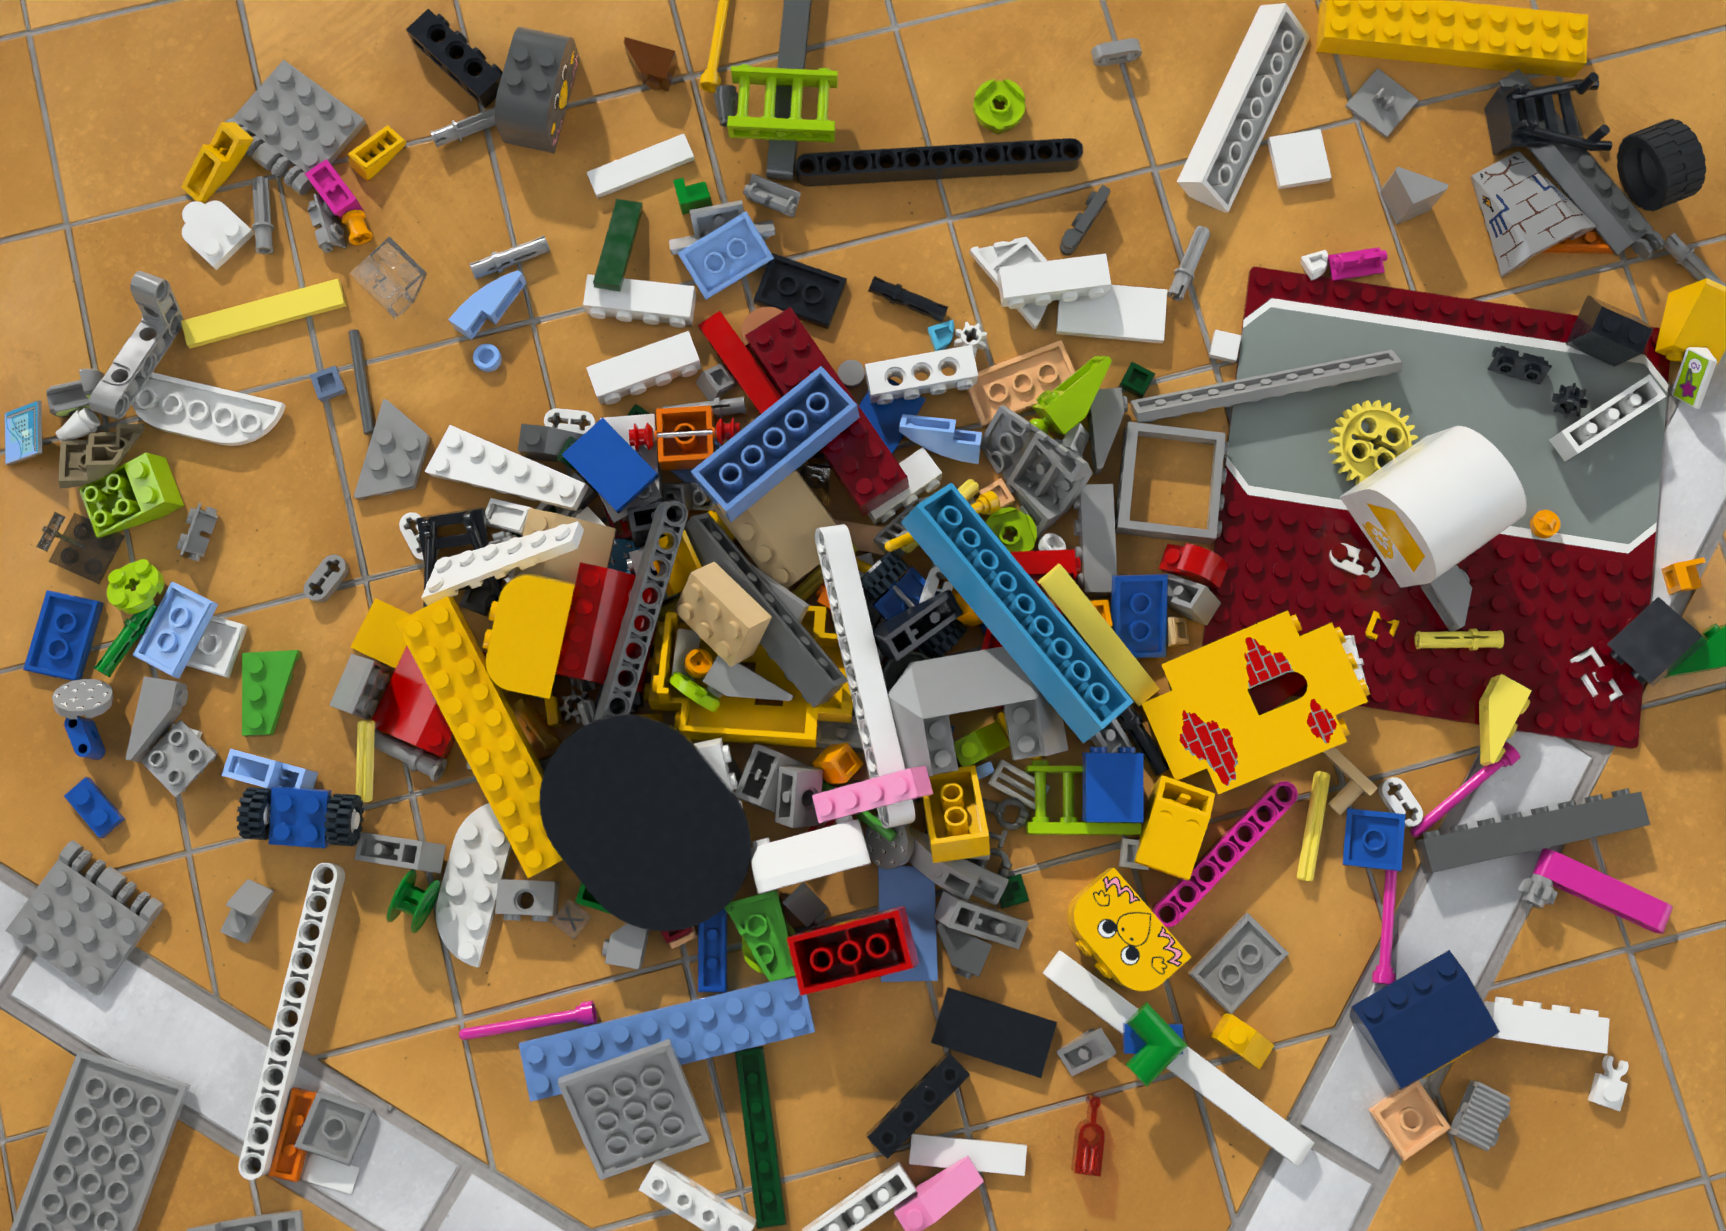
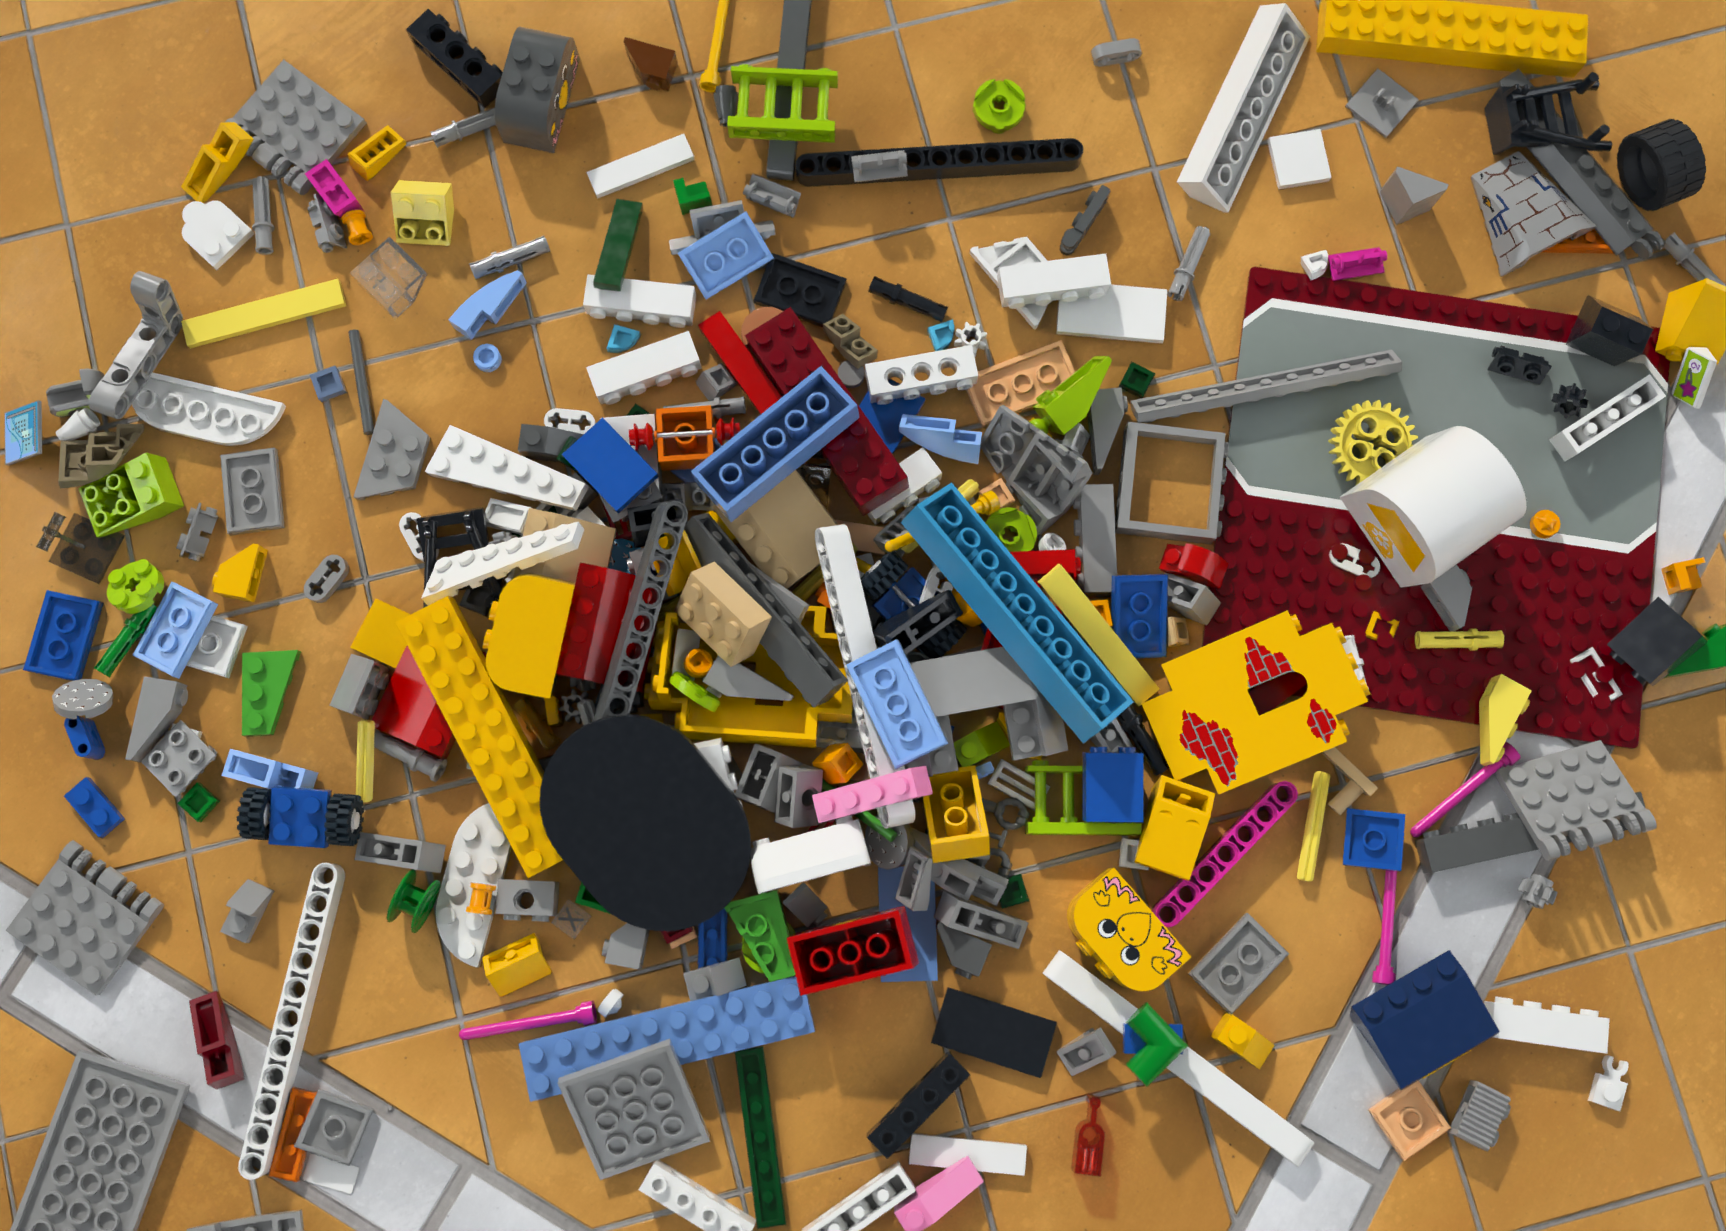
(198, 802): none -> green tile
(215, 1041): none -> dark red slope
(241, 574): none -> yellow slope
(252, 491): none -> light grey tile
(423, 212): none -> light yellow slope
(481, 898): none -> light orange bush
(516, 965): none -> yellow panel
(611, 1003): none -> white tile
(622, 339): none -> medium azure tile
(715, 979): none -> light grey slope
(847, 340): none -> dark tan slope
(879, 166): none -> light grey hinge
(897, 704): none -> light blue tile
(914, 887): none -> light grey slope
(1224, 346): white tile -> none
(1406, 798): white beam -> none
(1574, 796): none -> light grey hinge
(1603, 891): dark pink beam -> none

